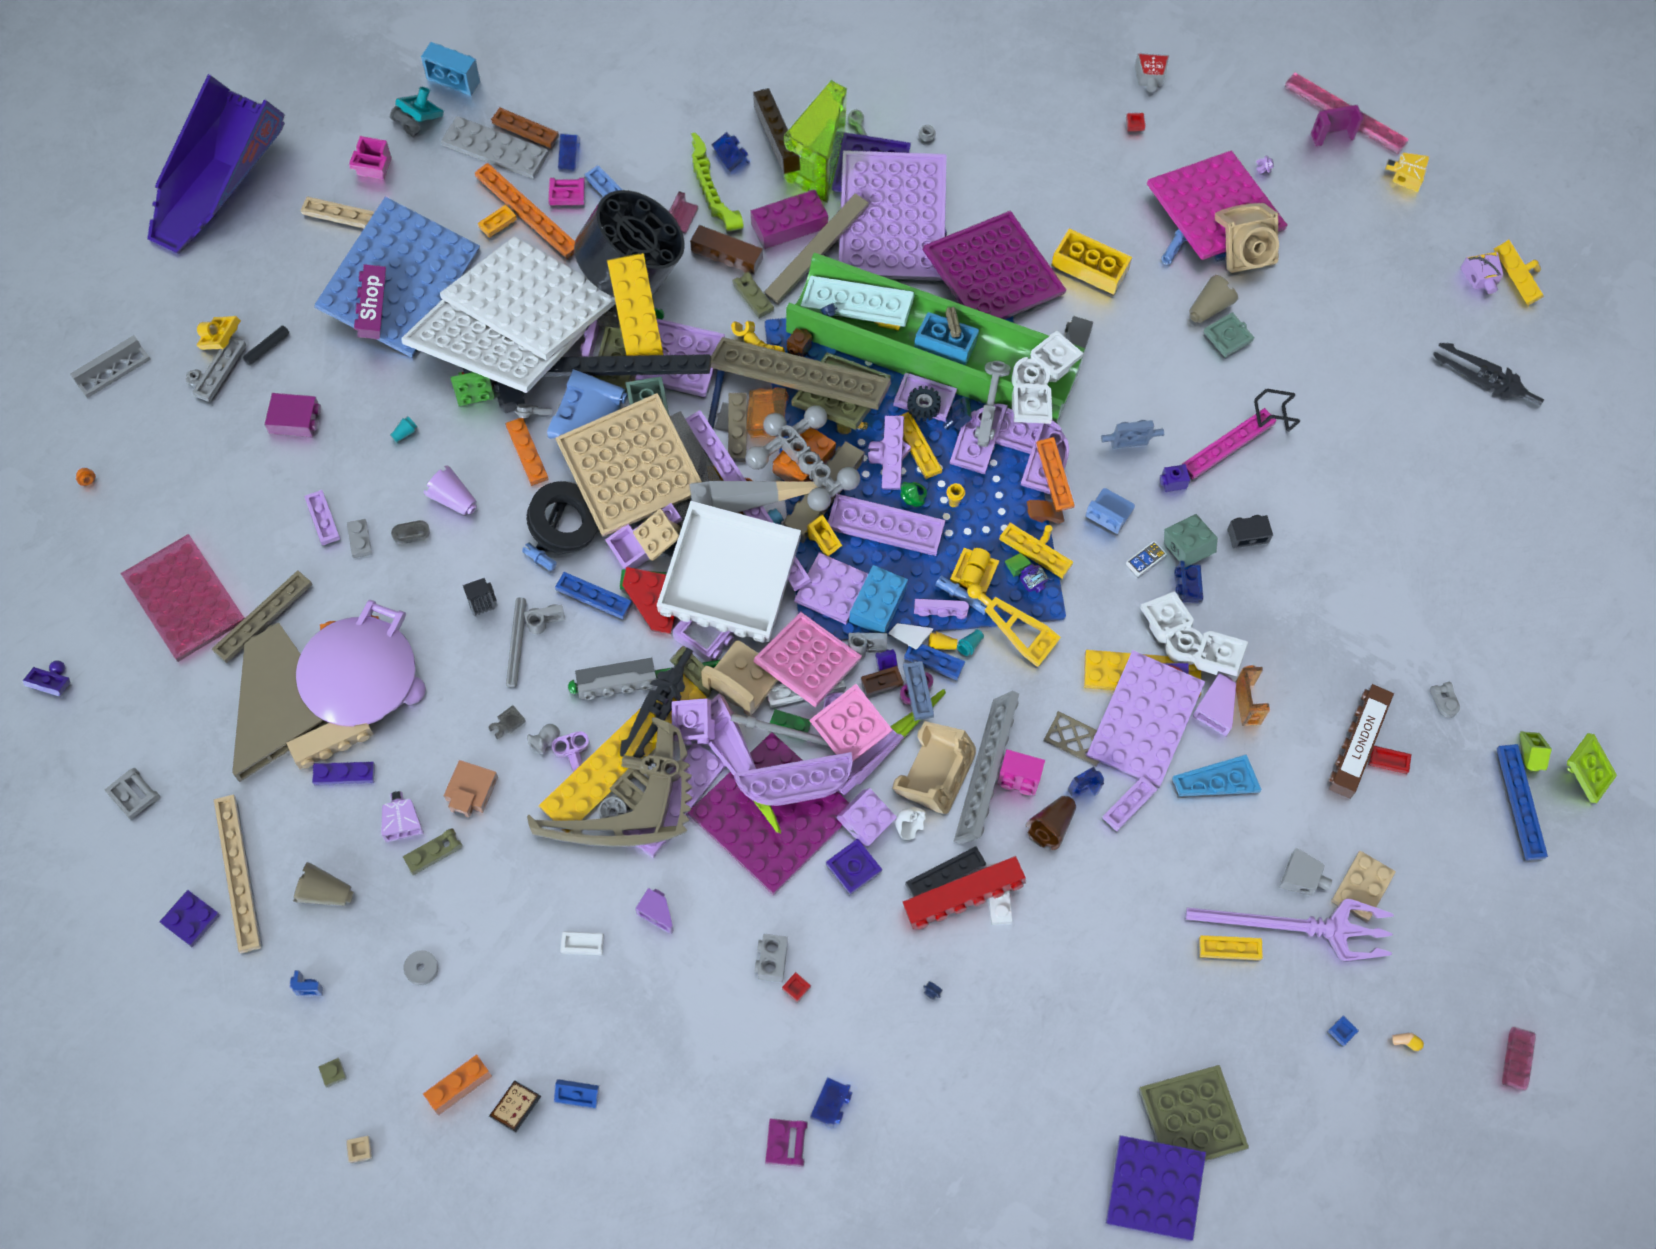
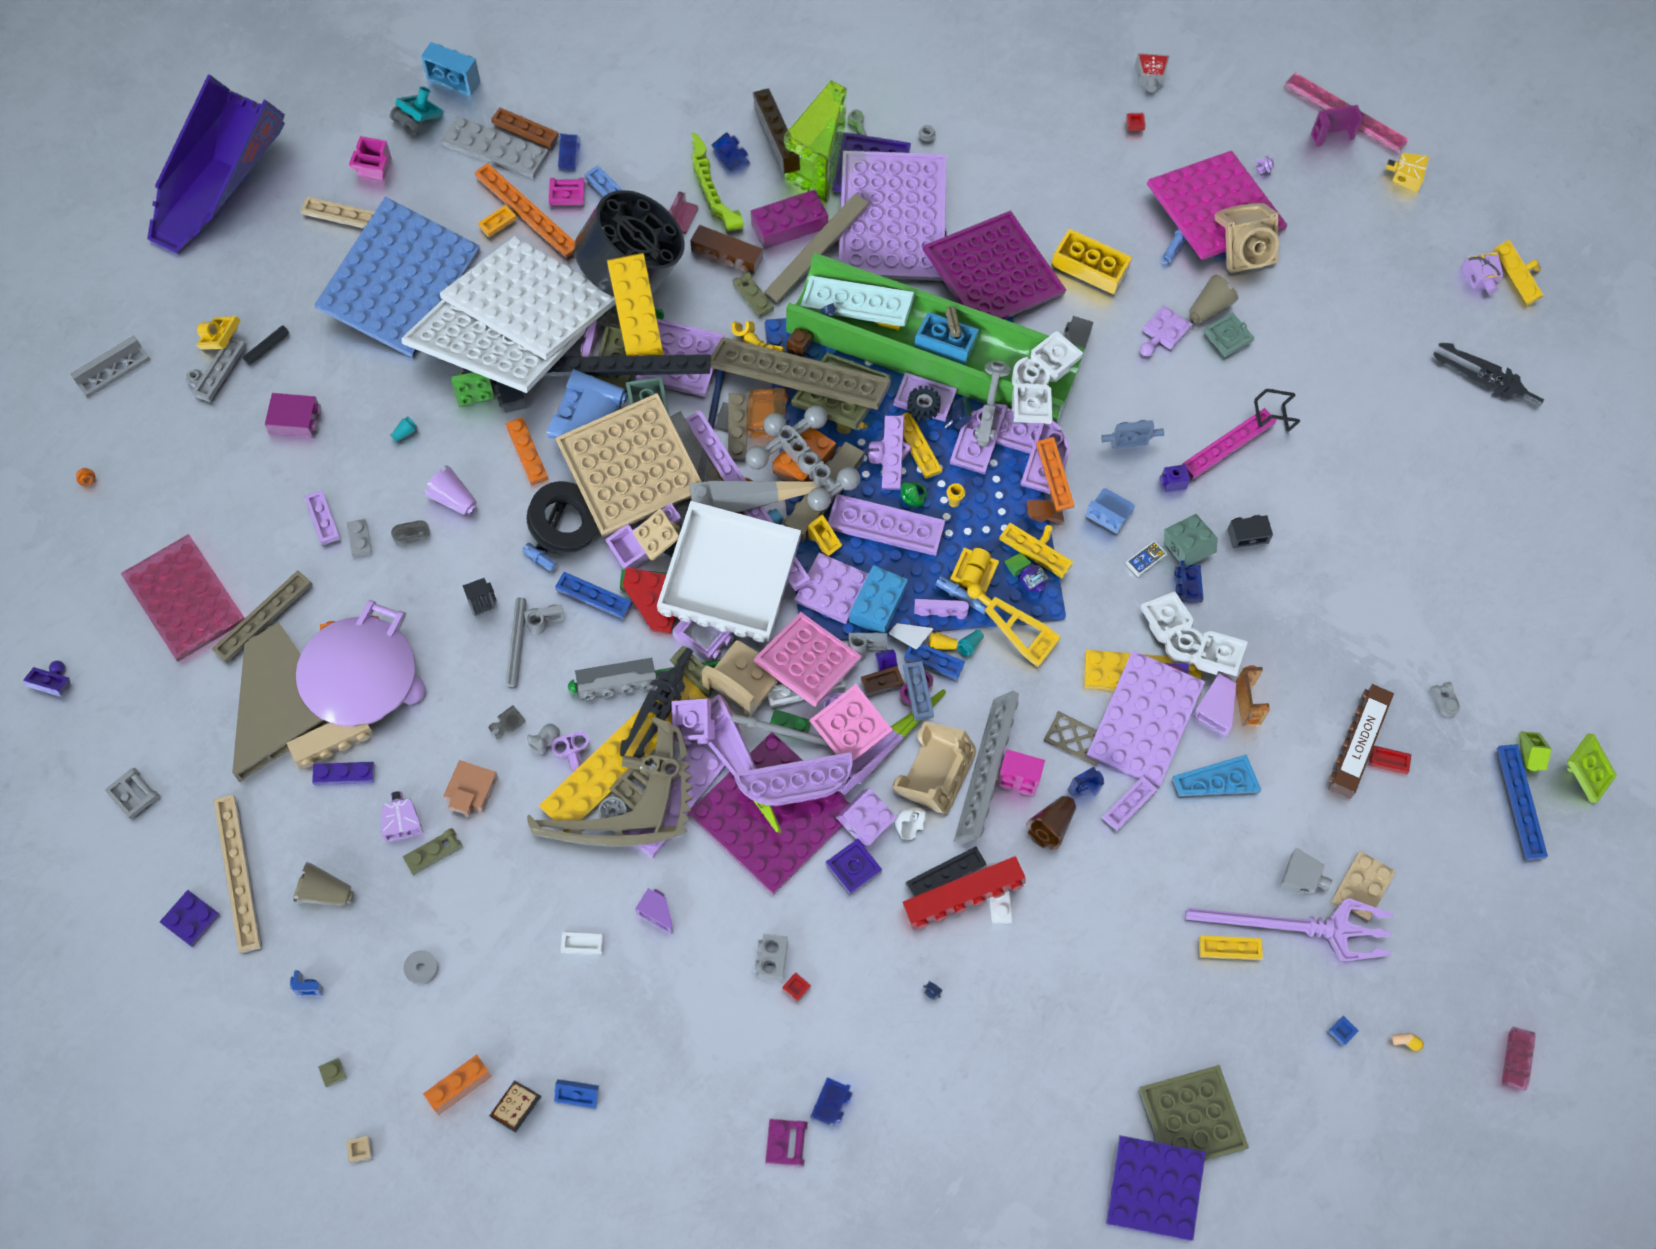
(371, 301): magenta brick -> none
(525, 410): light grey plate -> none
(1164, 328): none -> lavender plate

